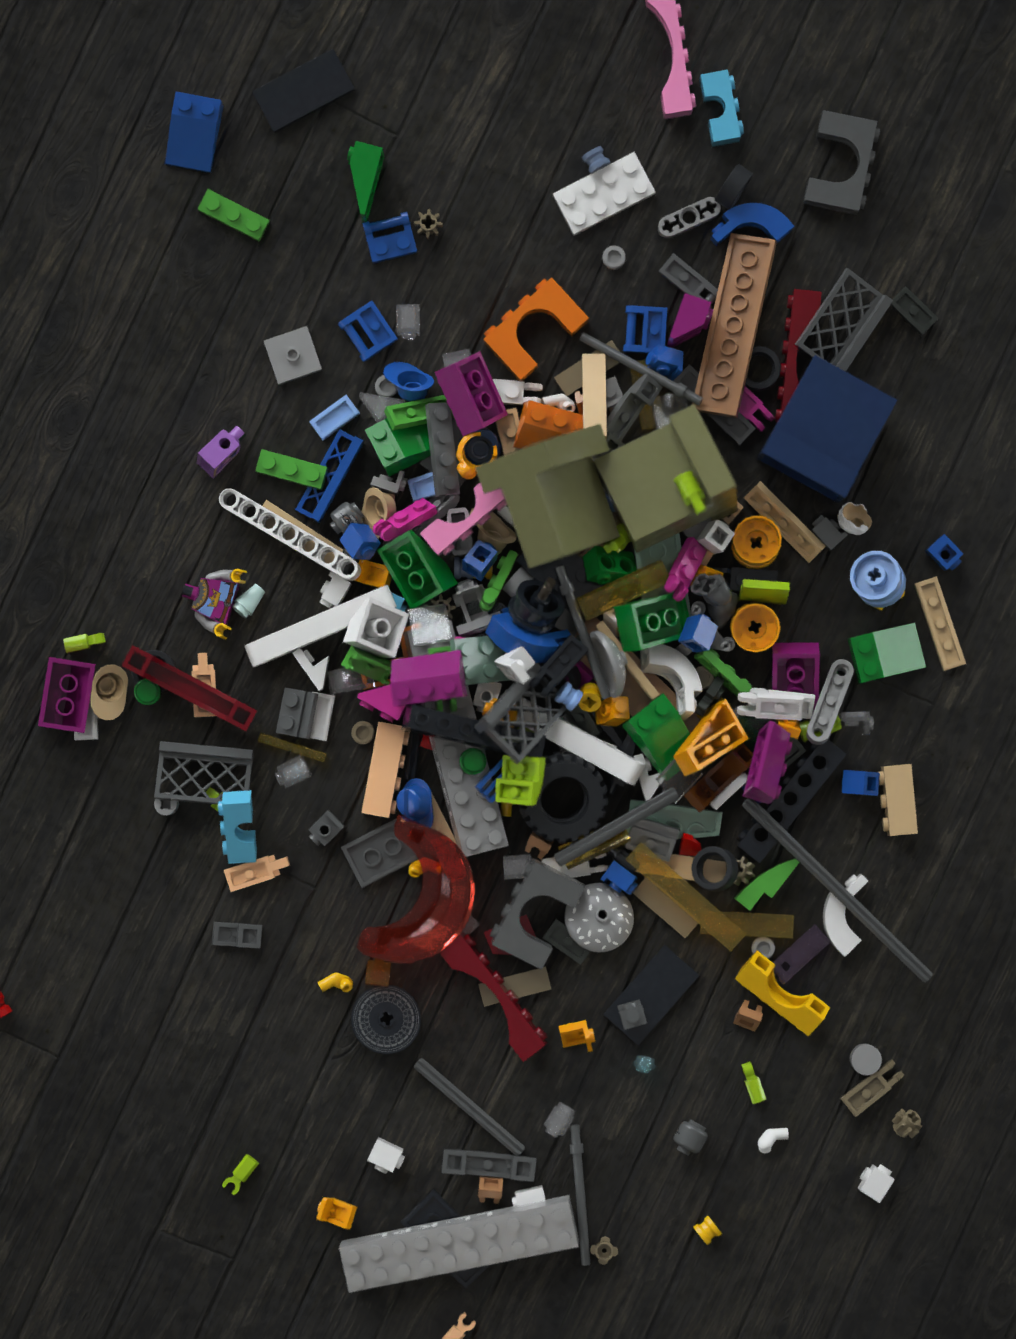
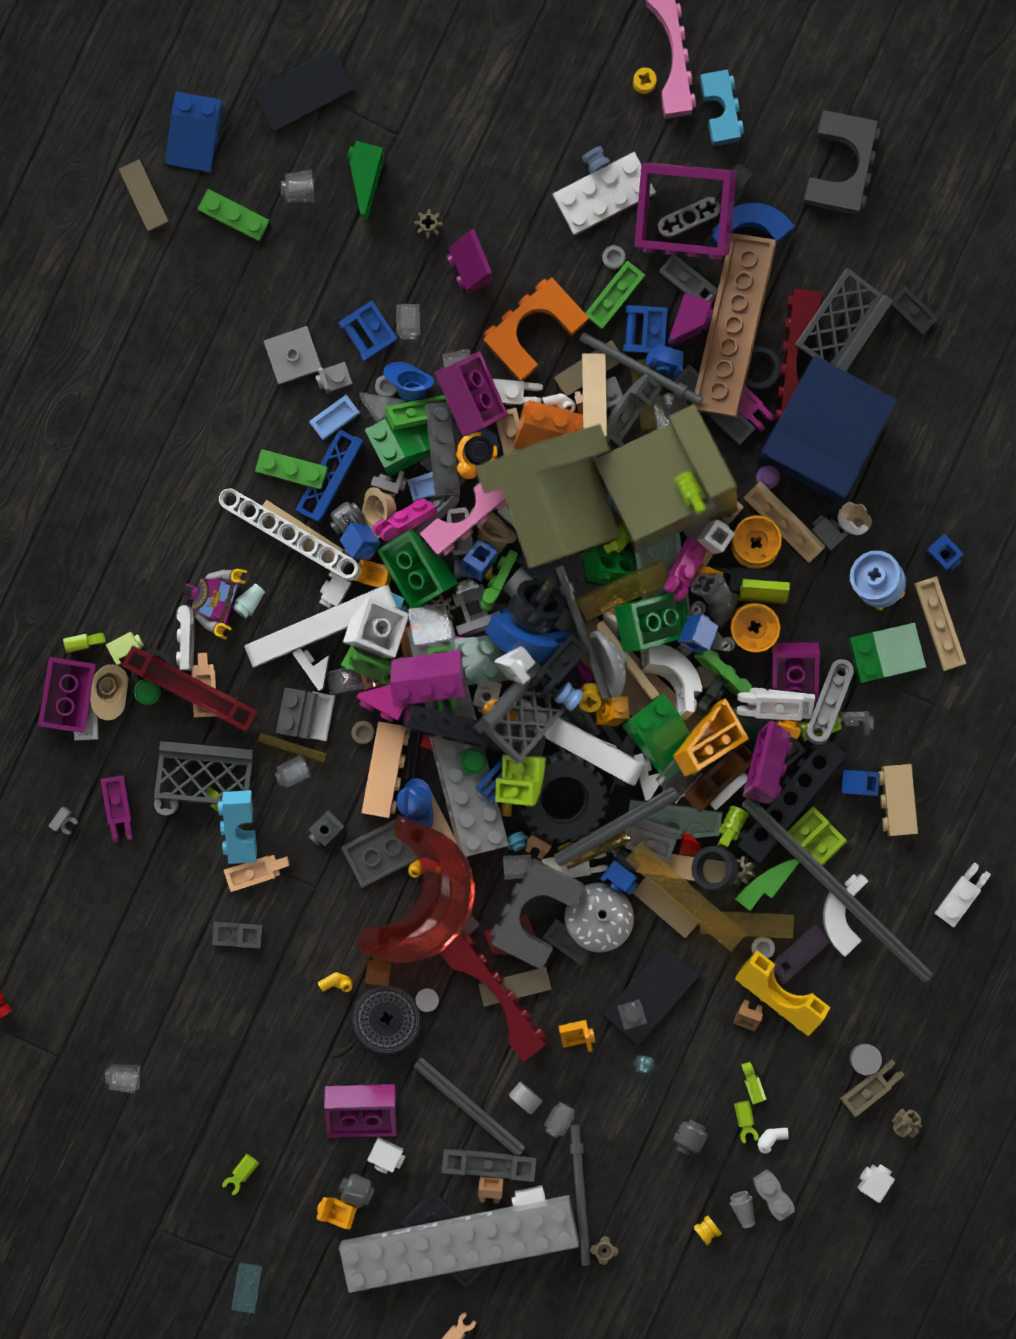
(60, 820): none -> light grey tile
(117, 805): none -> magenta hinge
(120, 647): none -> yellowish green brick
(123, 1077): none -> clear slope
(143, 195): none -> dark tan tile
(185, 636): none -> white hinge
(213, 457): medium lavender torso -> none
(247, 1287): none -> clear light blue plate
(298, 186): none -> clear slope
(334, 377): none -> light grey bracket
(356, 1190): none -> dark grey head
(360, 1111): none -> magenta slope
(390, 245): blue plate -> none
(427, 1000): none -> light grey tile
(470, 263): none -> magenta slope
(517, 841): none -> medium azure plate
(525, 1097): none -> light grey piece
(614, 295): none -> bright green plate
(642, 85): none -> yellow wheel
(726, 215): none -> magenta window
(732, 826): none -> lime hinge
(743, 1208): none -> light grey cone
(745, 1119): none -> lime bar
(768, 476): none -> medium lavender plate
(771, 1191): none -> light grey brick
(817, 836): none -> lime slope
(961, 896): none -> white hinge

